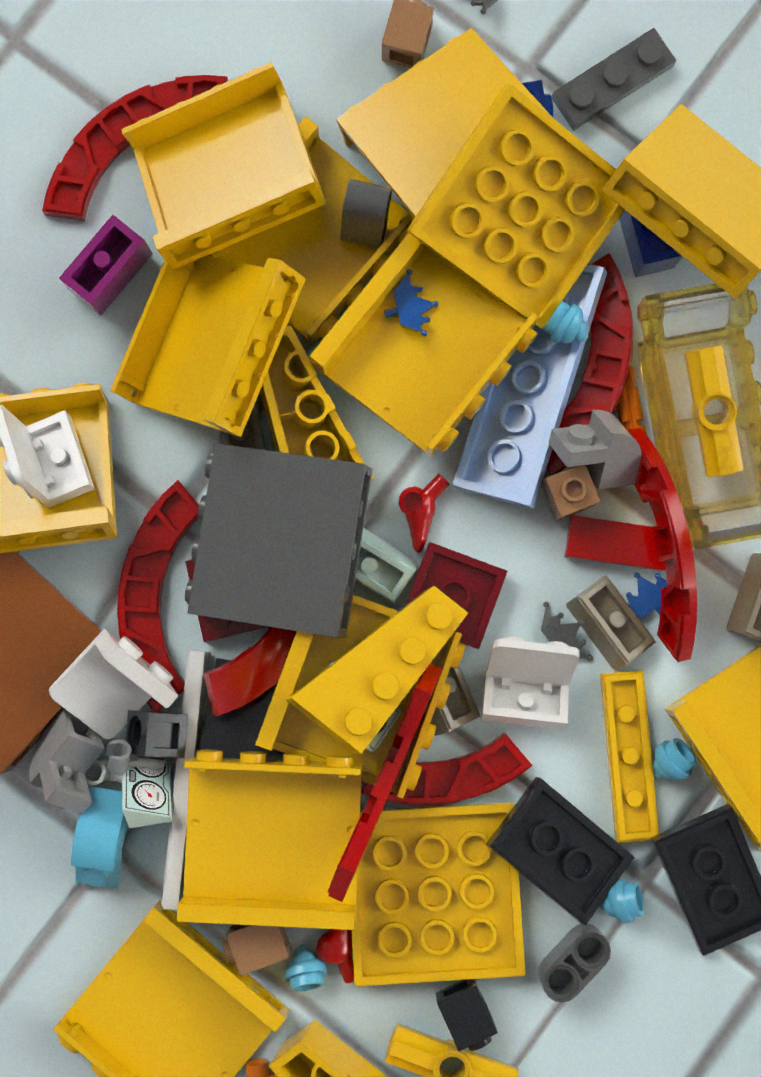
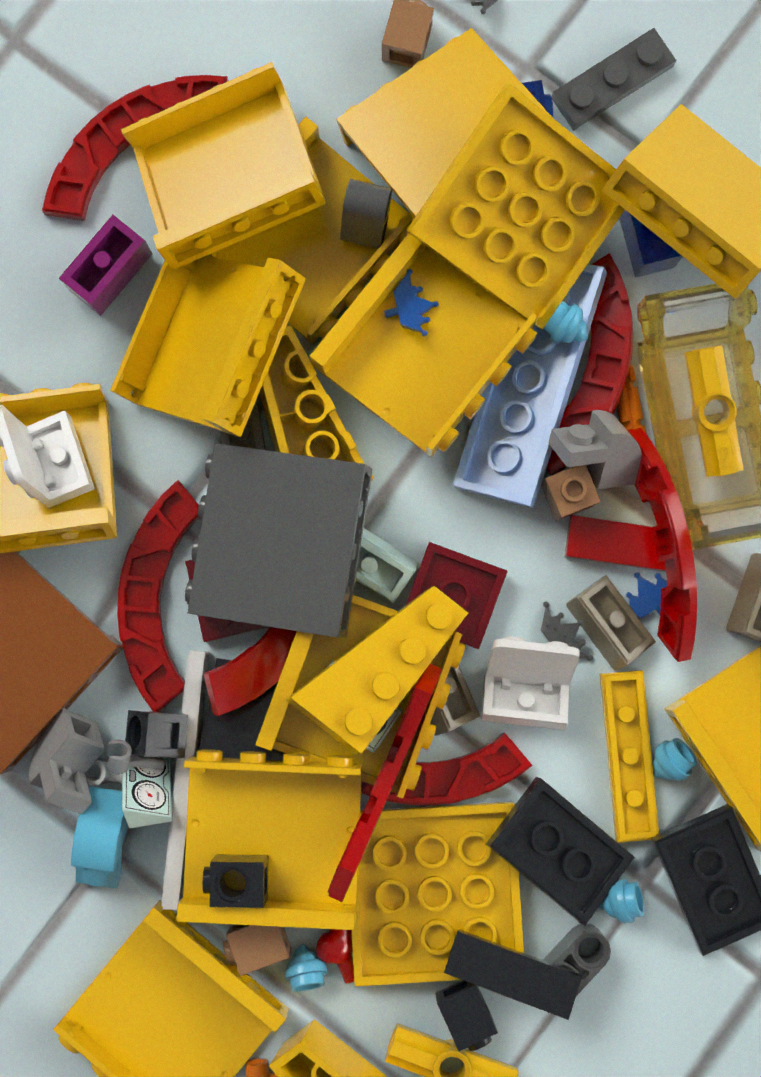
(109, 682): white bracket -> none
(255, 872): none -> black brick
(420, 509): red animal -> none
(513, 974): none -> black tile

